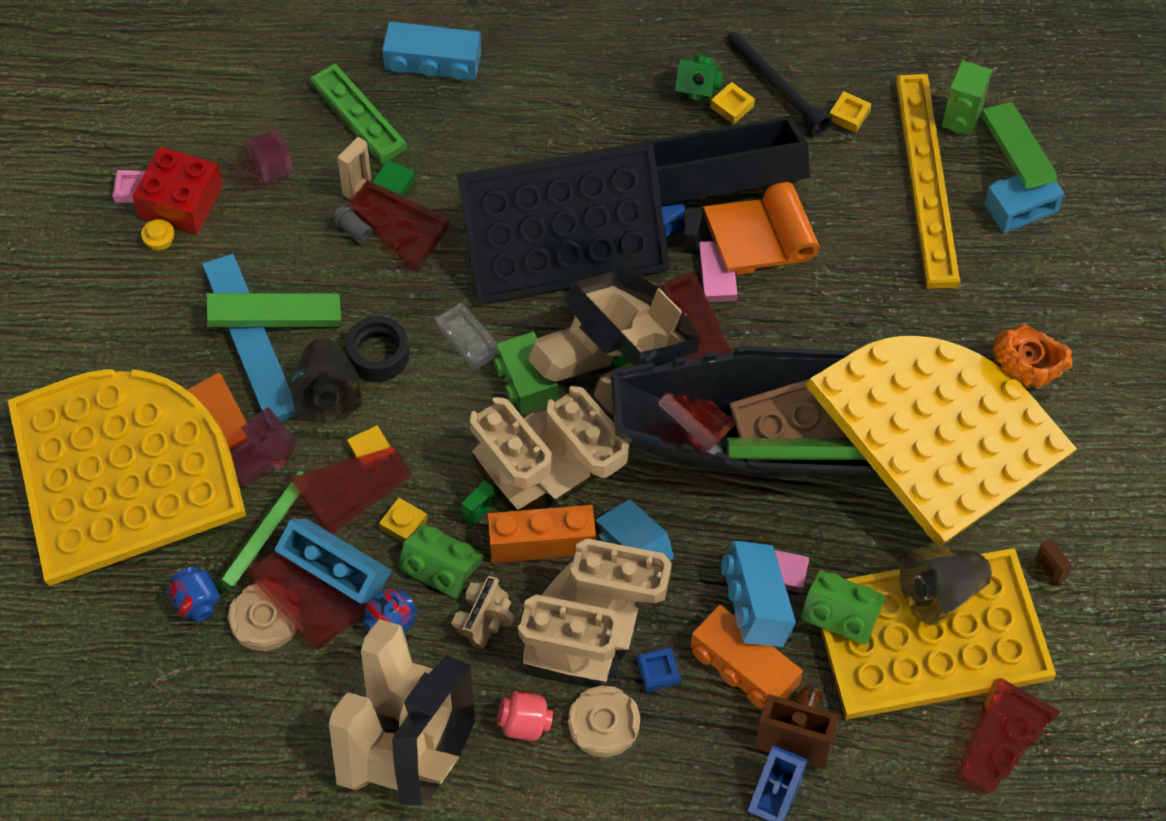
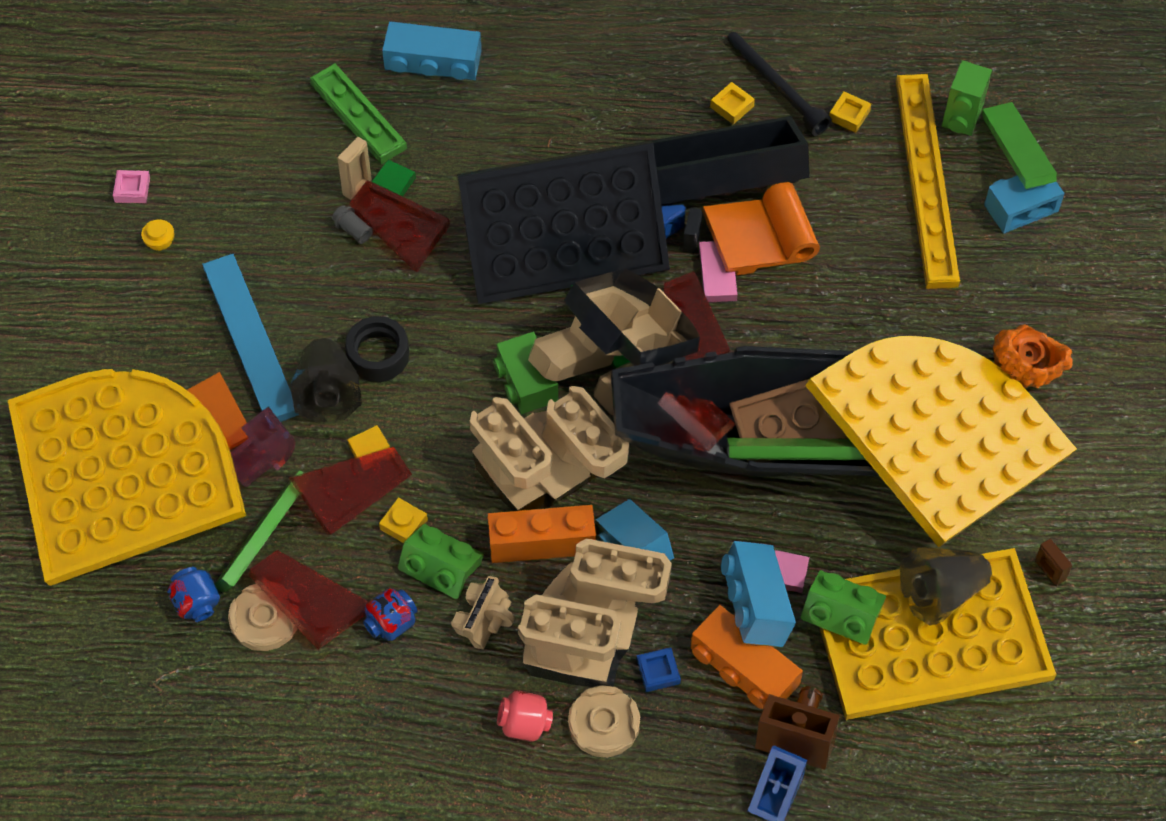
(178, 190): red brick -> none
(269, 156): clear pink brick -> none
(273, 310): bright green tile -> none
(332, 560): dark azure brick -> none
(423, 702): tan piece -> none
(467, 336): clear plate -> none
(478, 503): green tile -> none
(688, 81): green brick -> none
(1003, 732): clear red wing -> none

